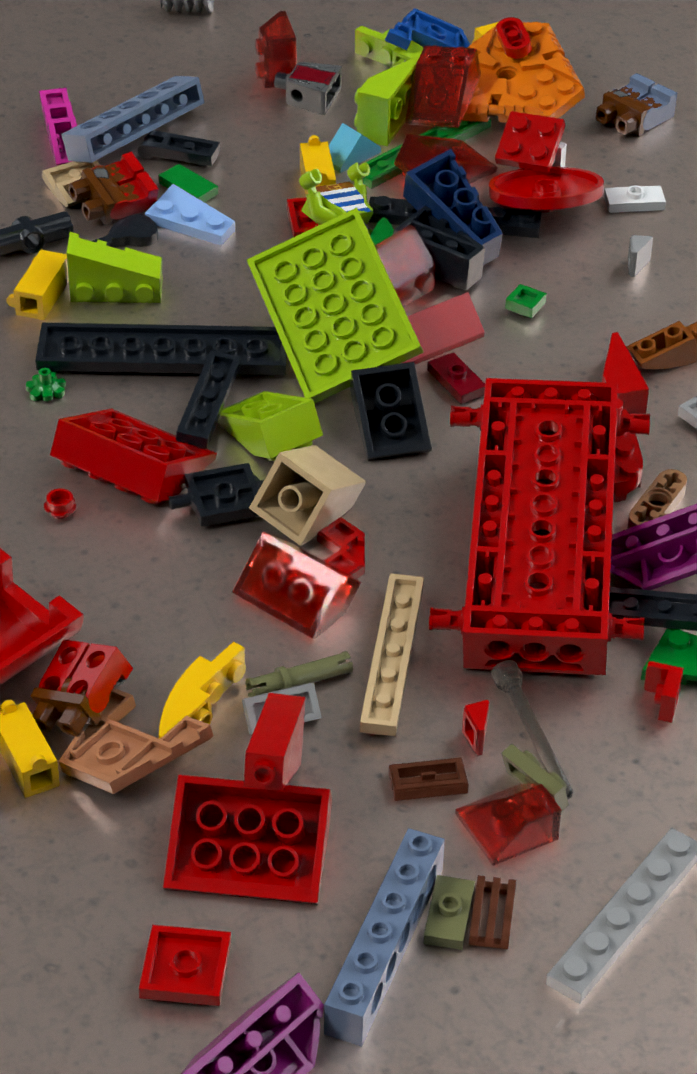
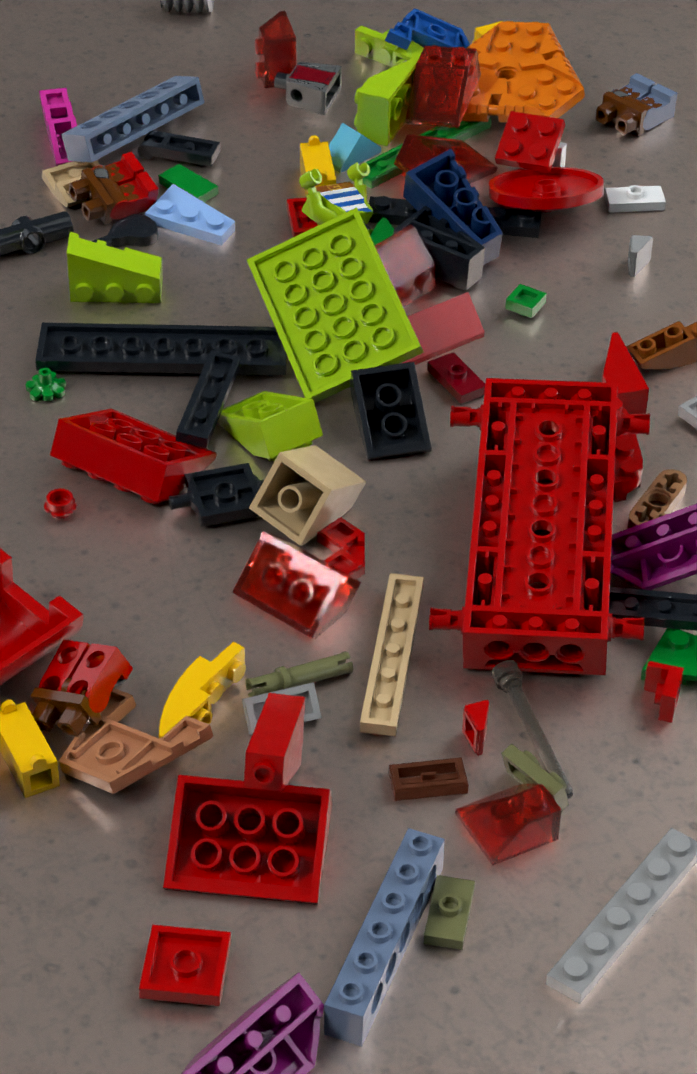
(40, 285): yellow brick -> none
(495, 889): copper tile -> none
(513, 37): red plate -> none

